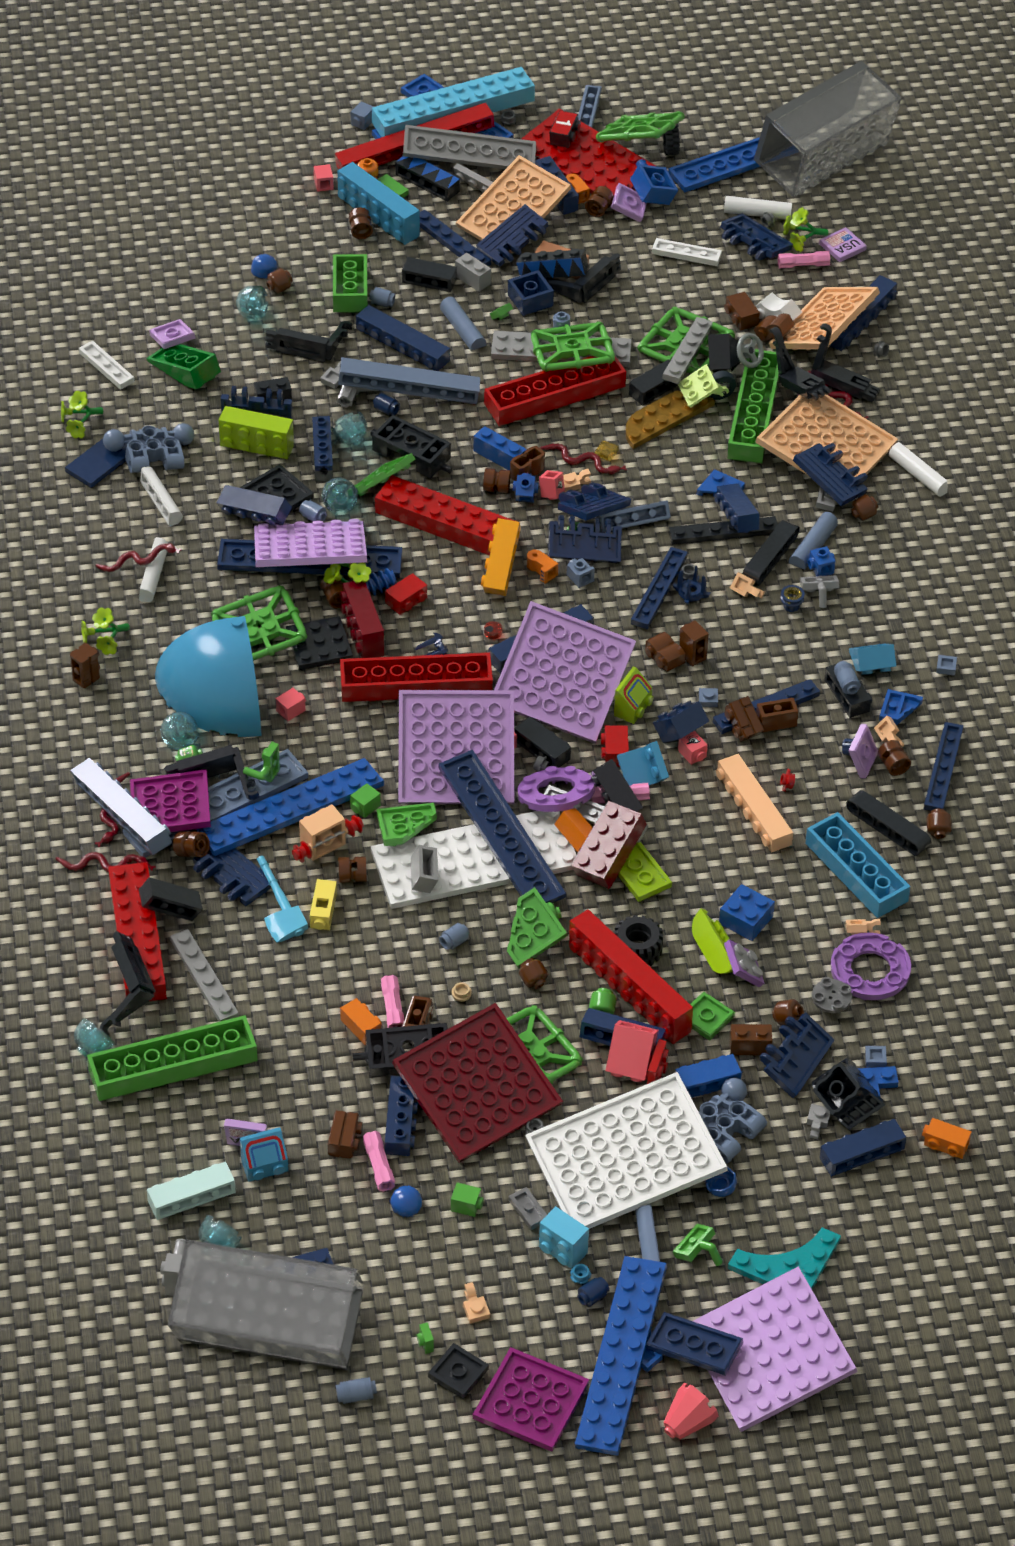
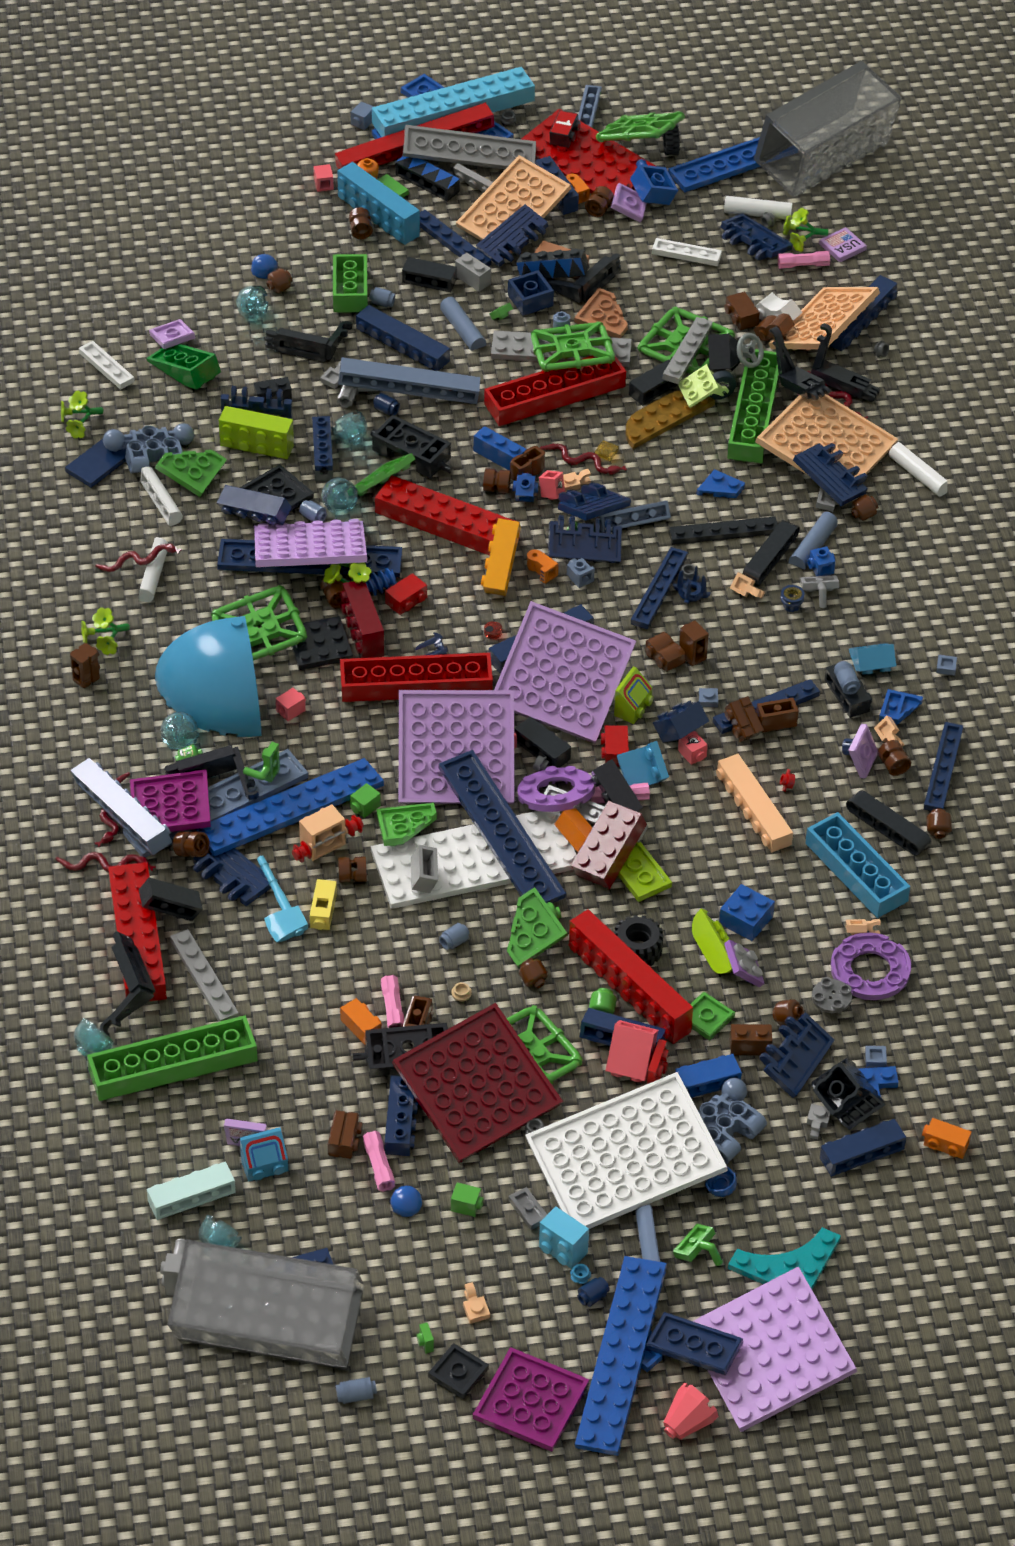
(192, 469): none -> bright green plate
(603, 308): none -> nougat plate
(737, 508): dark blue brick -> none

